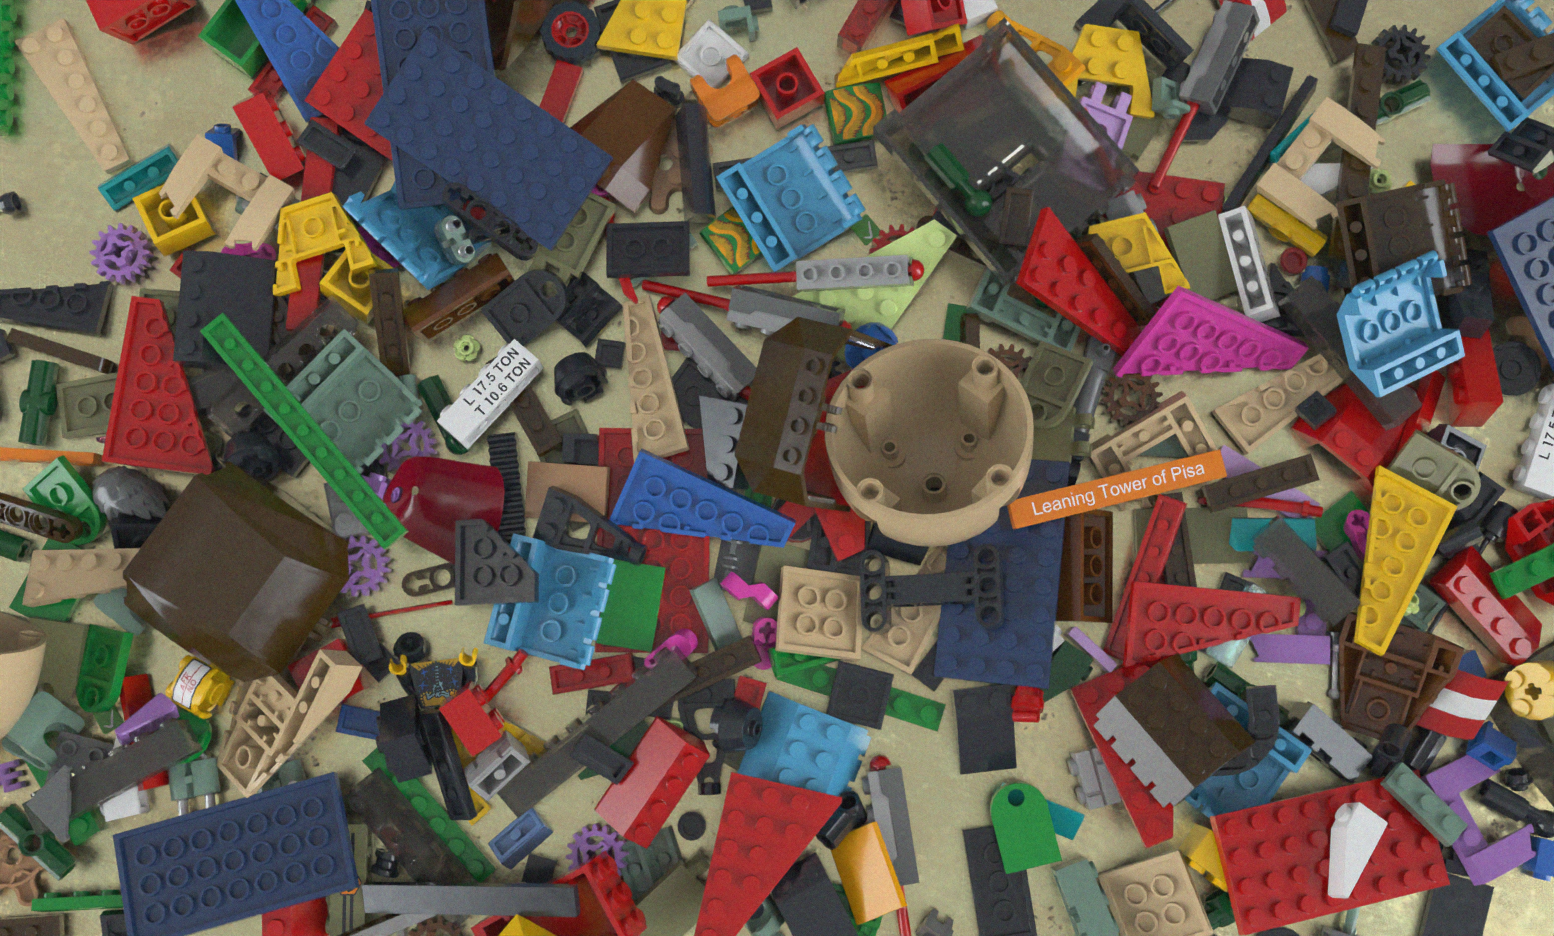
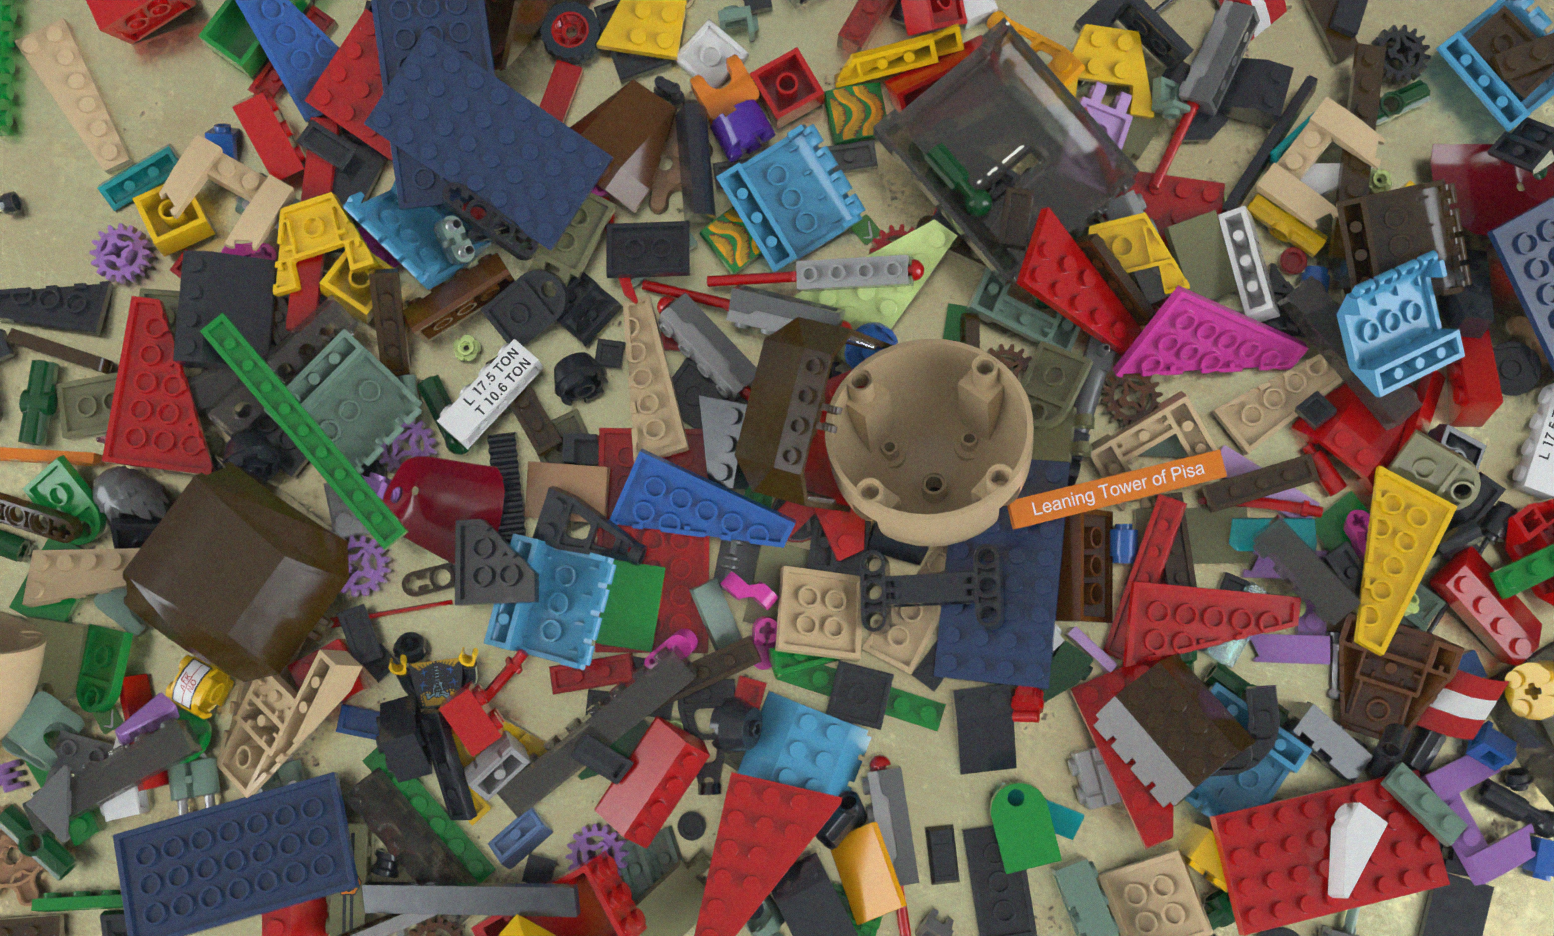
(742, 130): none -> dark purple brick
(942, 854): none -> black tile
(1123, 543): none -> blue brick
(1327, 473): none -> red cylinder

